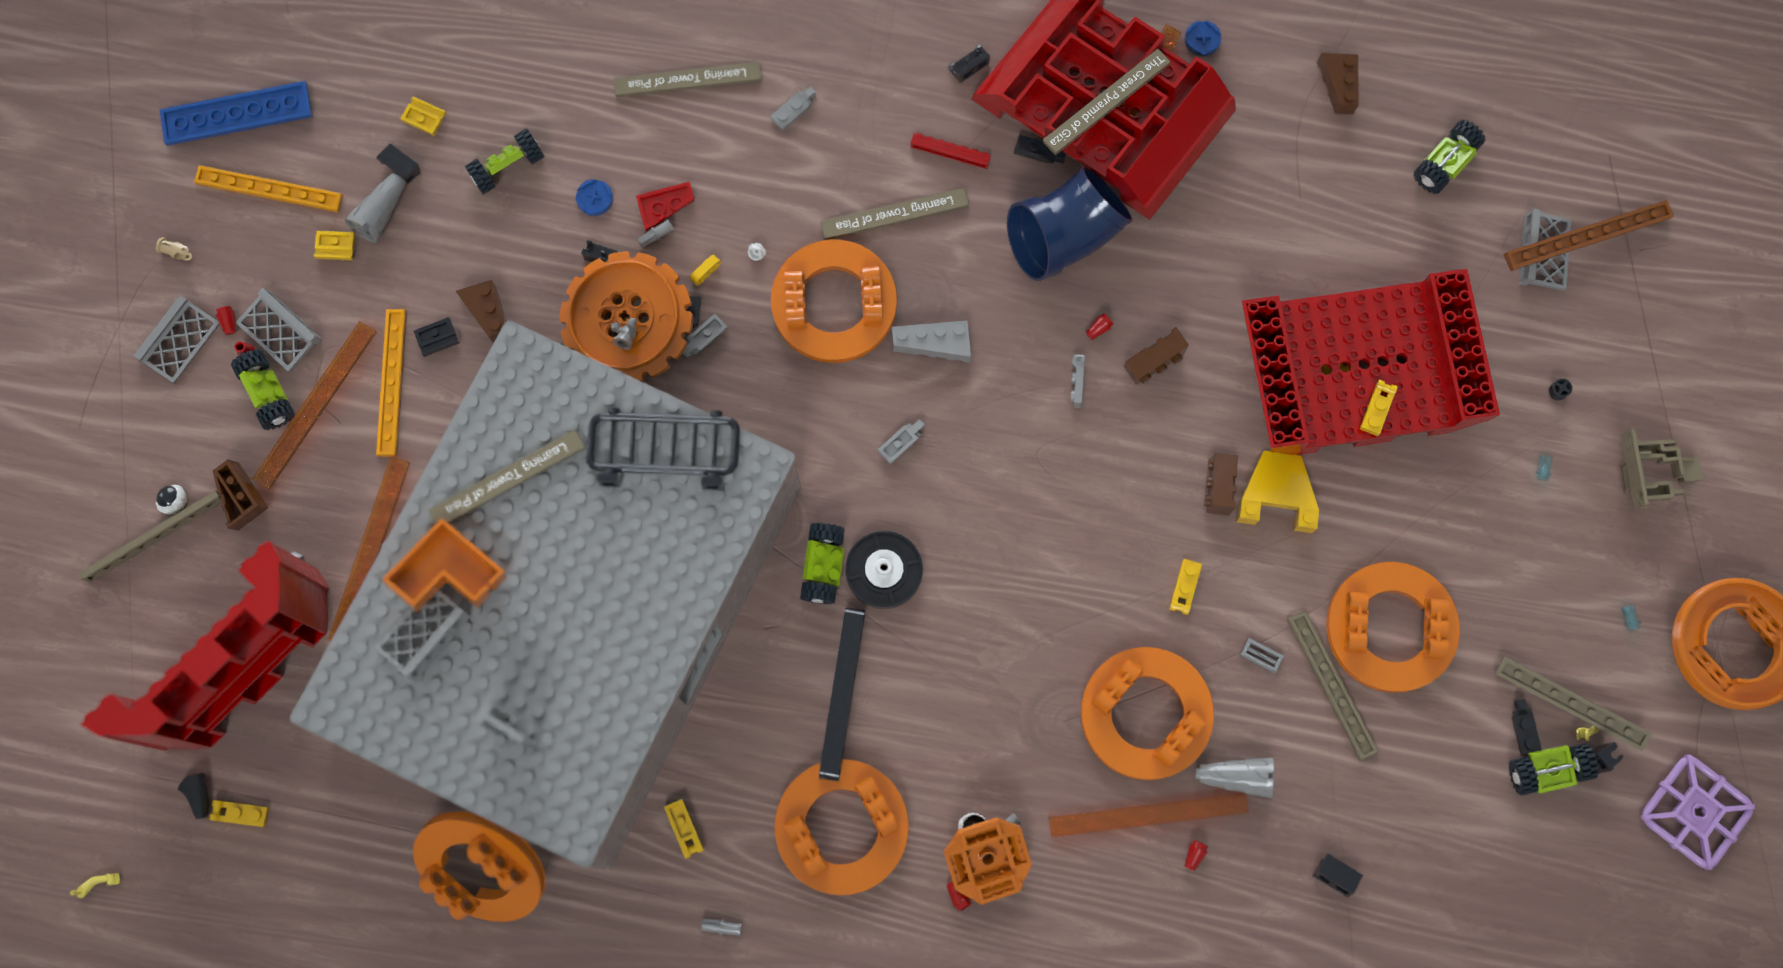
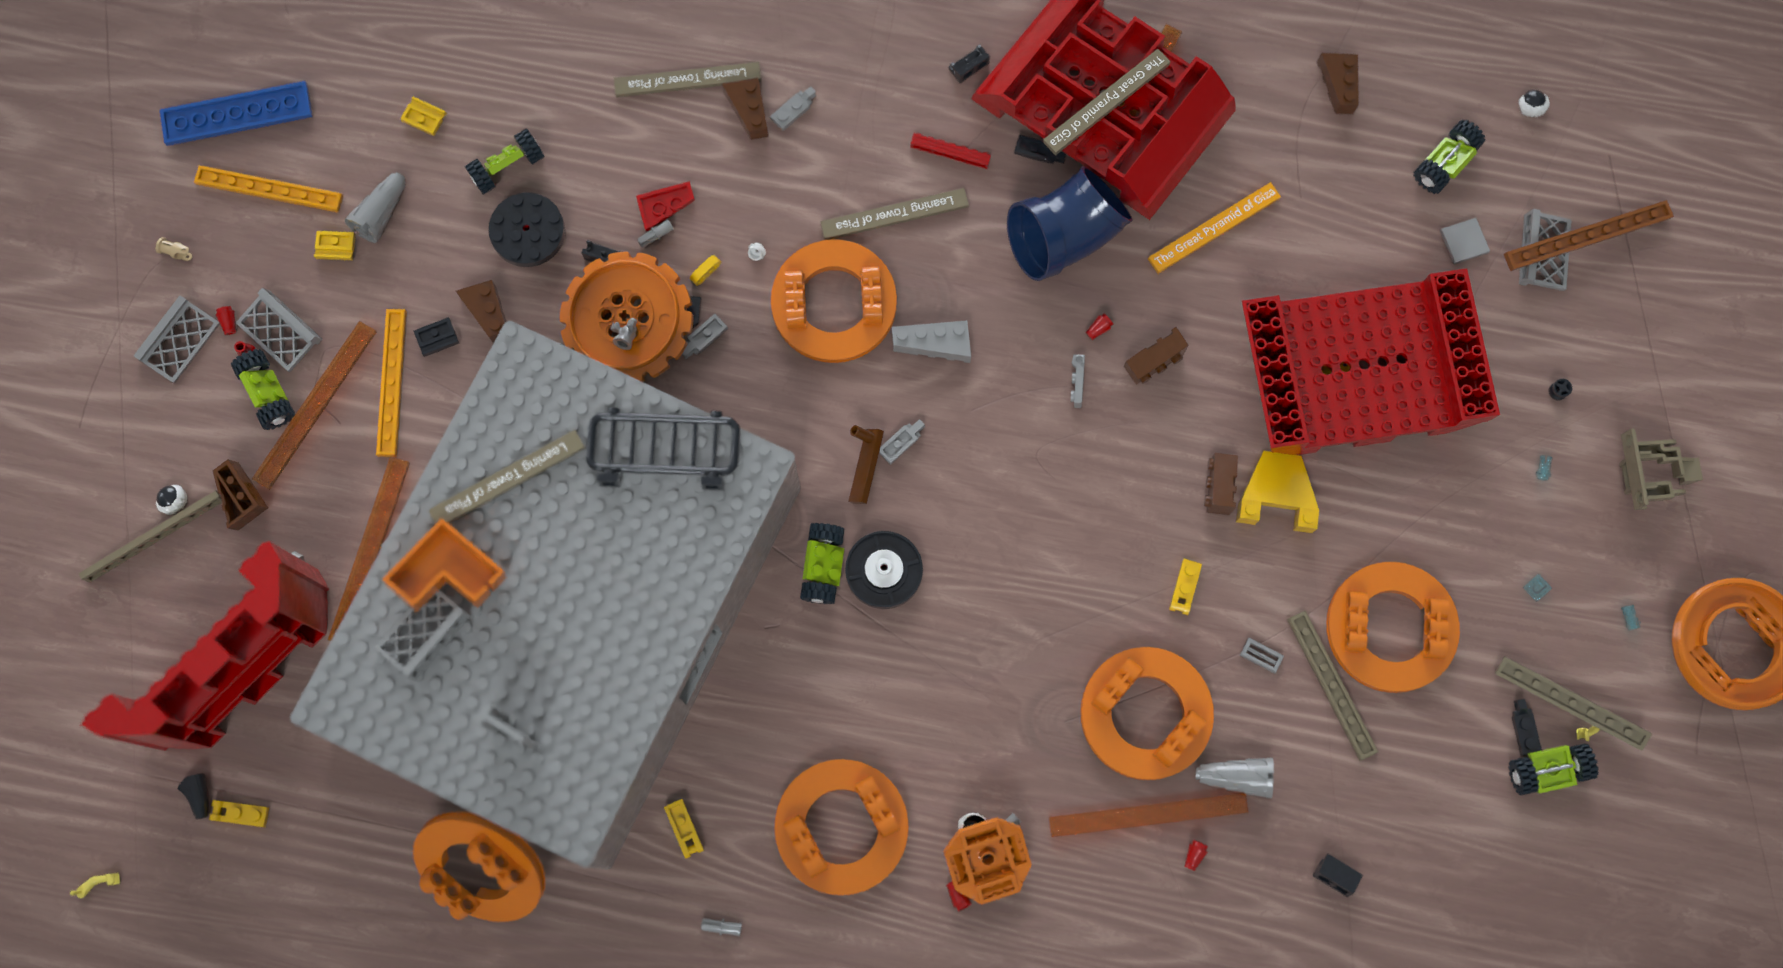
(399, 163): black hinge -> none
(526, 229): none -> black piece
(594, 197): blue tile -> none
(748, 105): none -> reddish brown wedge
(842, 694): black beam -> none
(866, 463): none -> reddish brown piece
(1202, 38): blue tile -> none
(1214, 228): none -> light orange tile
(1378, 408): yellow plate -> none
(1464, 241): none -> light grey tile
(1534, 103): none -> hair
(1537, 587): none -> clear light blue tile
(1604, 758): black hinge -> none
(1685, 814): lavender plate -> none

